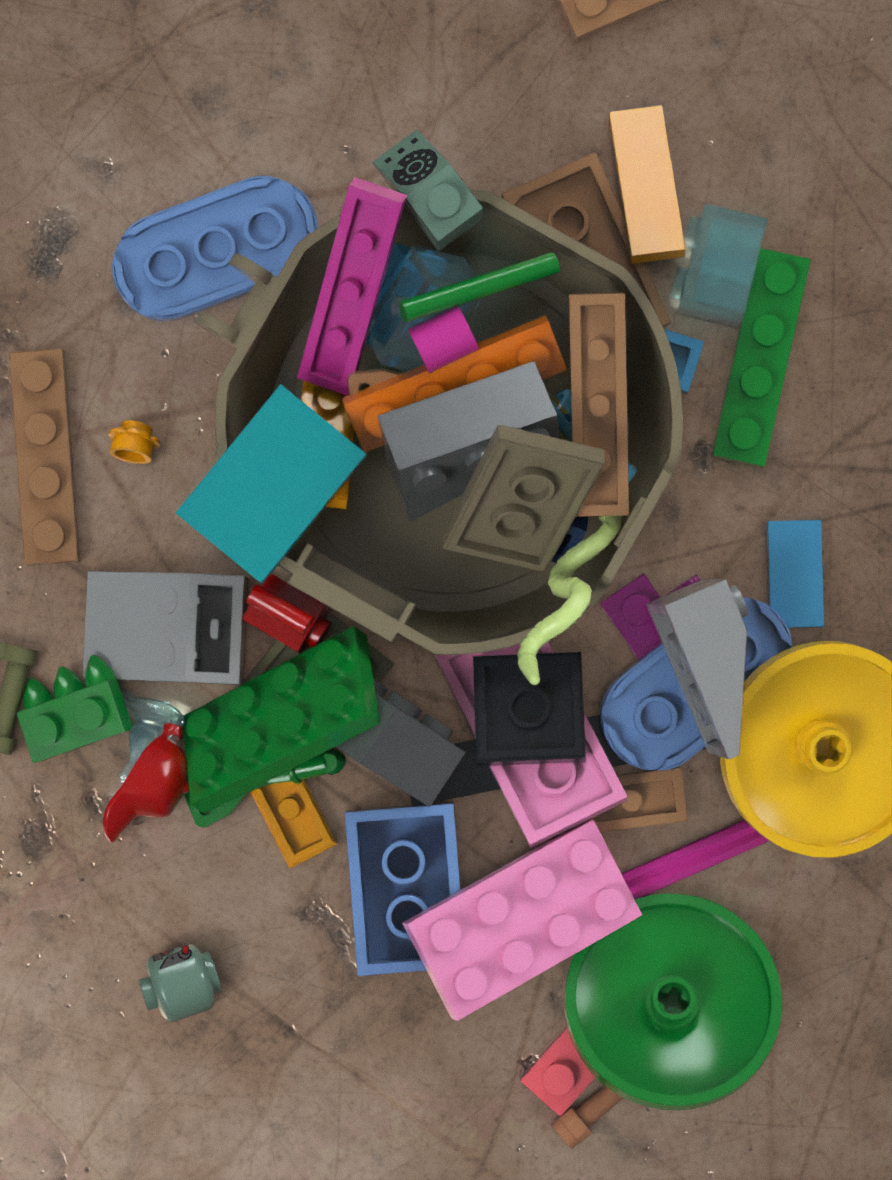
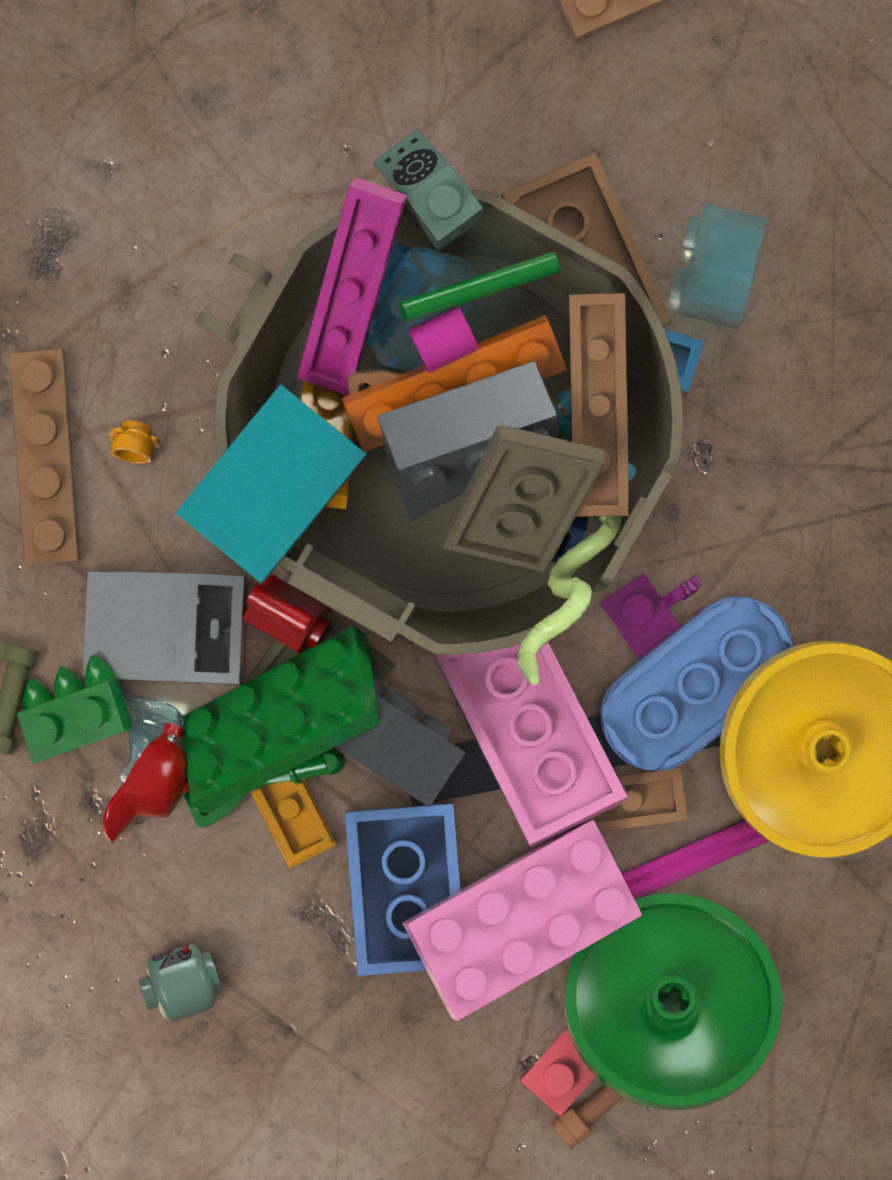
(181, 256): medium blue tile -> none
(527, 721): black tile -> none
(646, 184): light orange tile -> none
(707, 651): light grey slope -> none
(760, 358): green plate -> none
(796, 572): dark azure tile -> none

